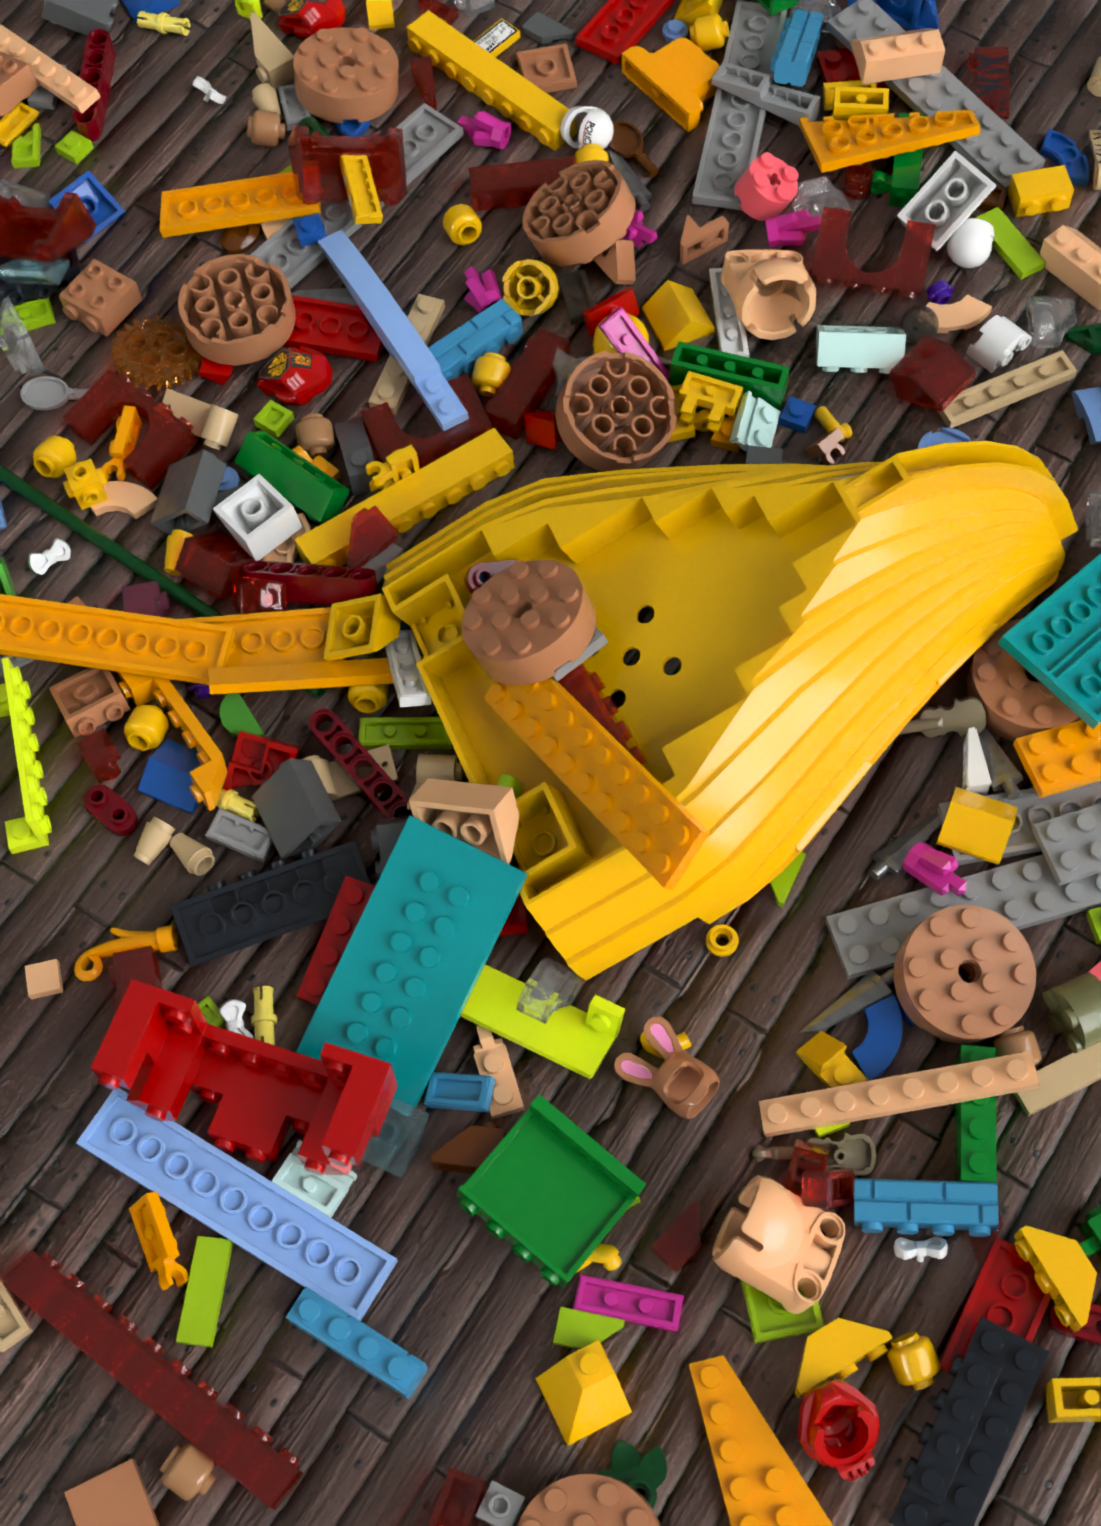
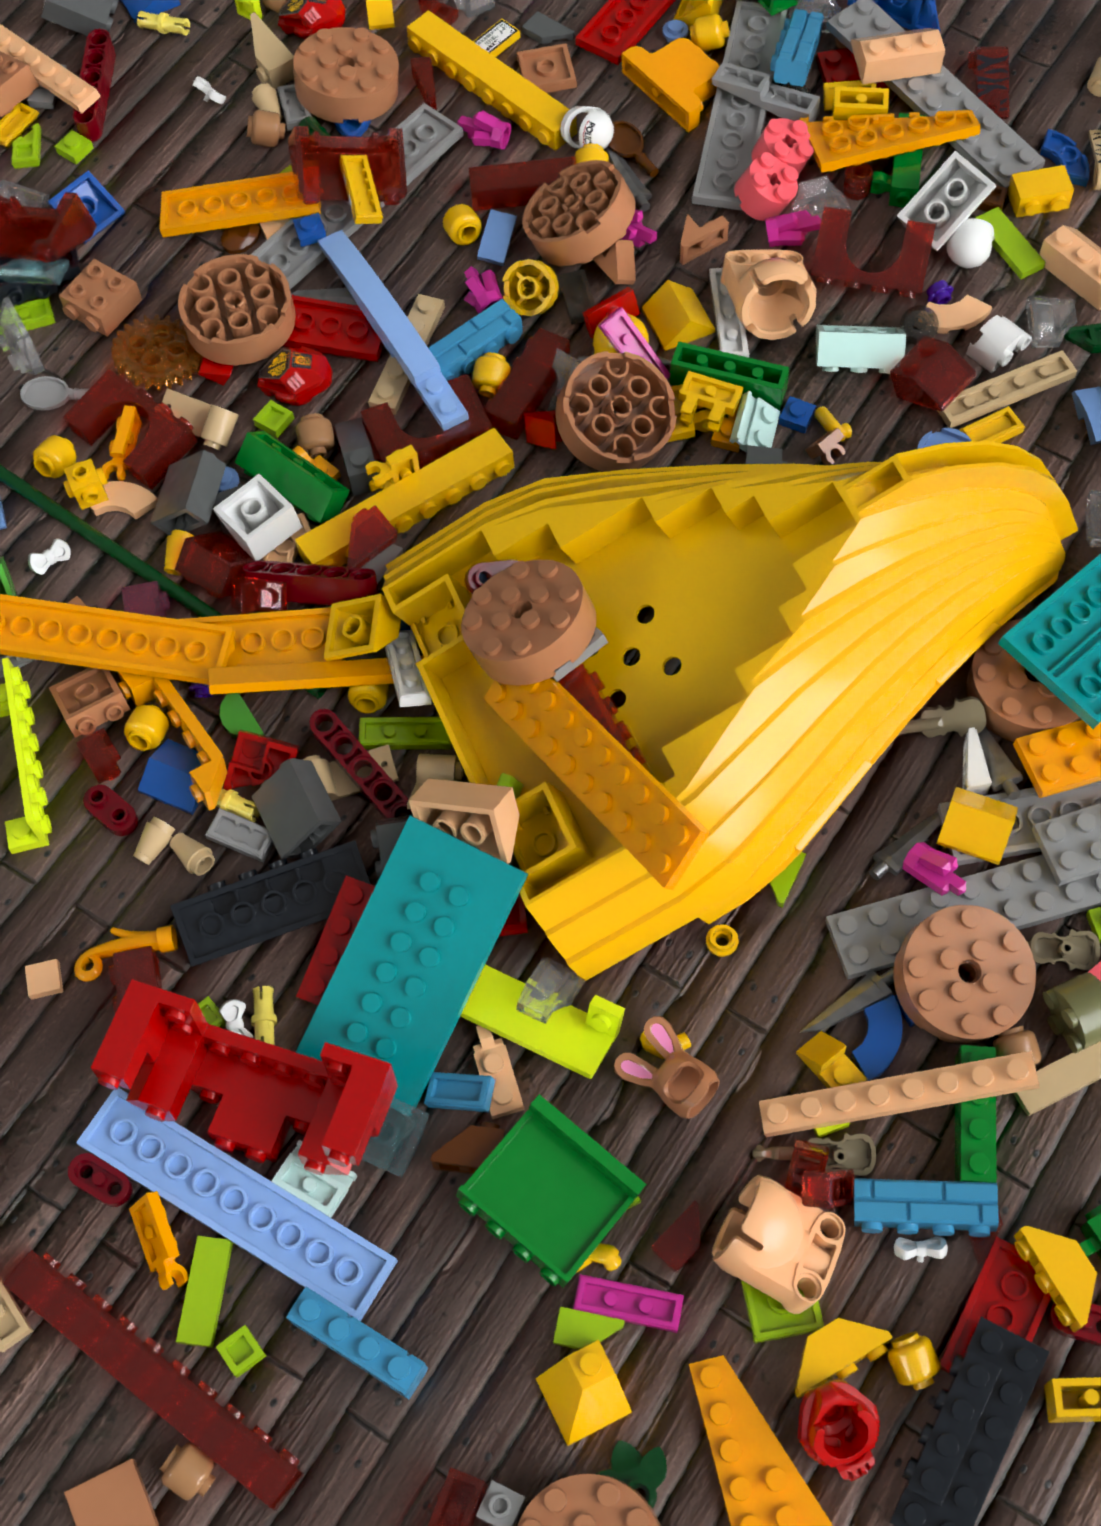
(101, 1181): none -> dark red plate
(241, 1351): none -> lime plate
(496, 237): none -> medium blue slope
(786, 141): none -> coral brick
(995, 427): none -> yellow tile
(1077, 949): none -> dark tan piece

